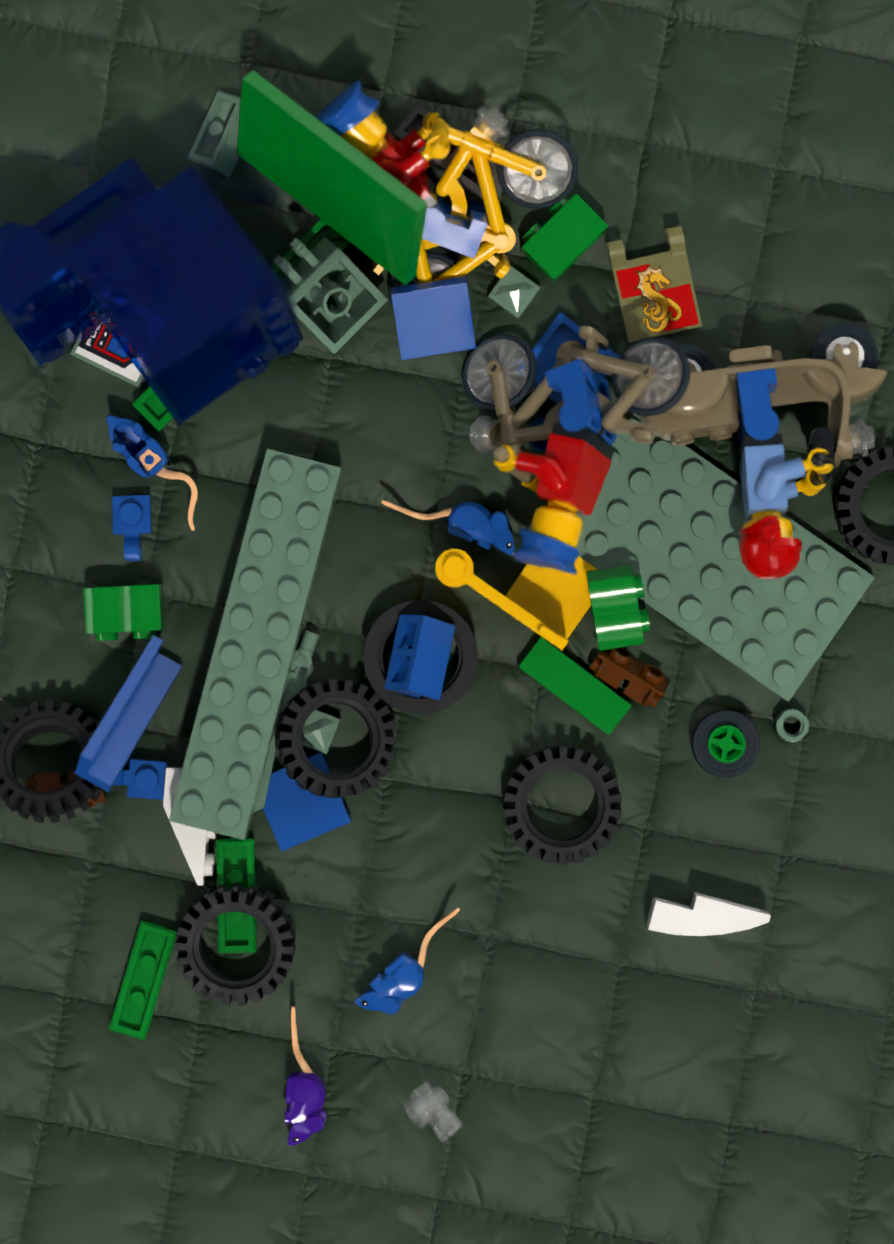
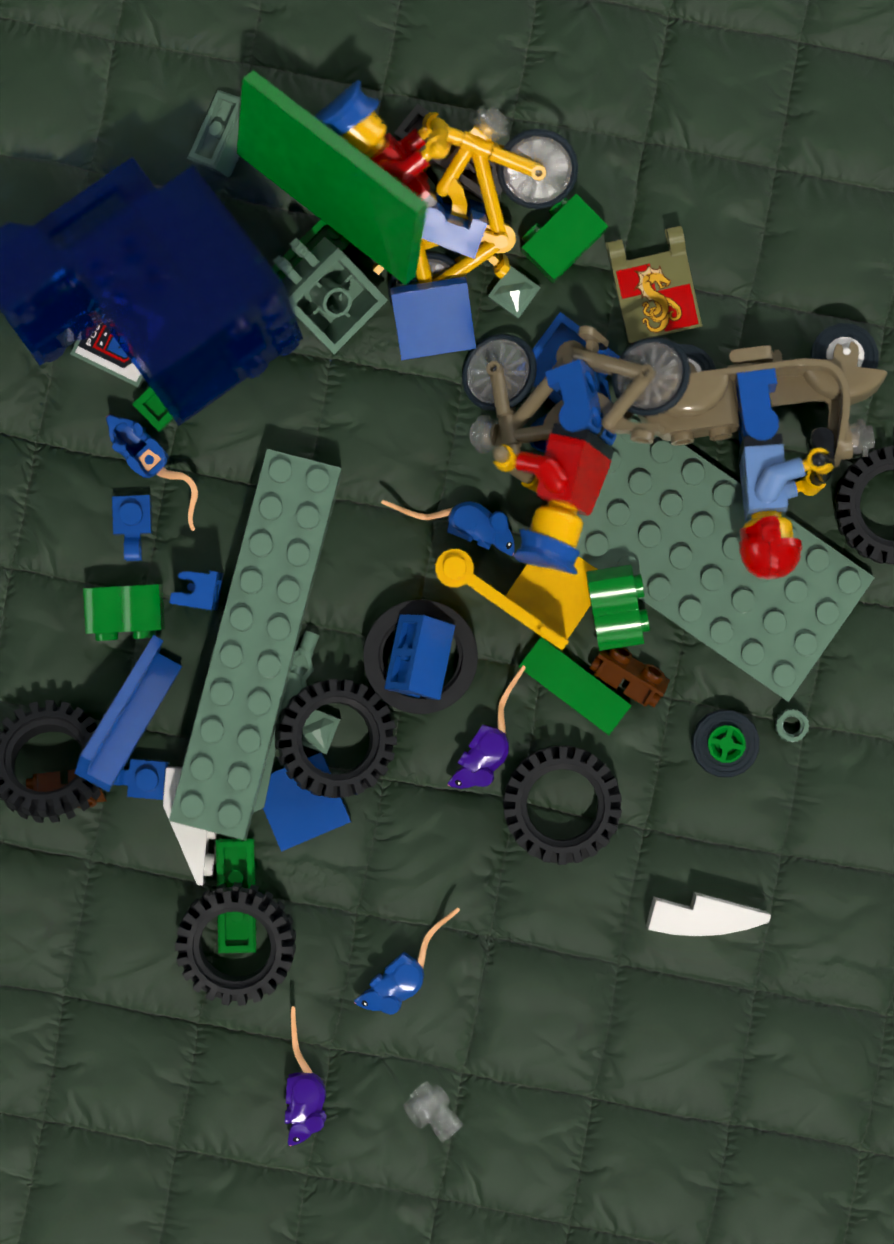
(143, 980): green tile -> none
(206, 590): none -> blue hinge
(487, 749): none -> dark purple animal

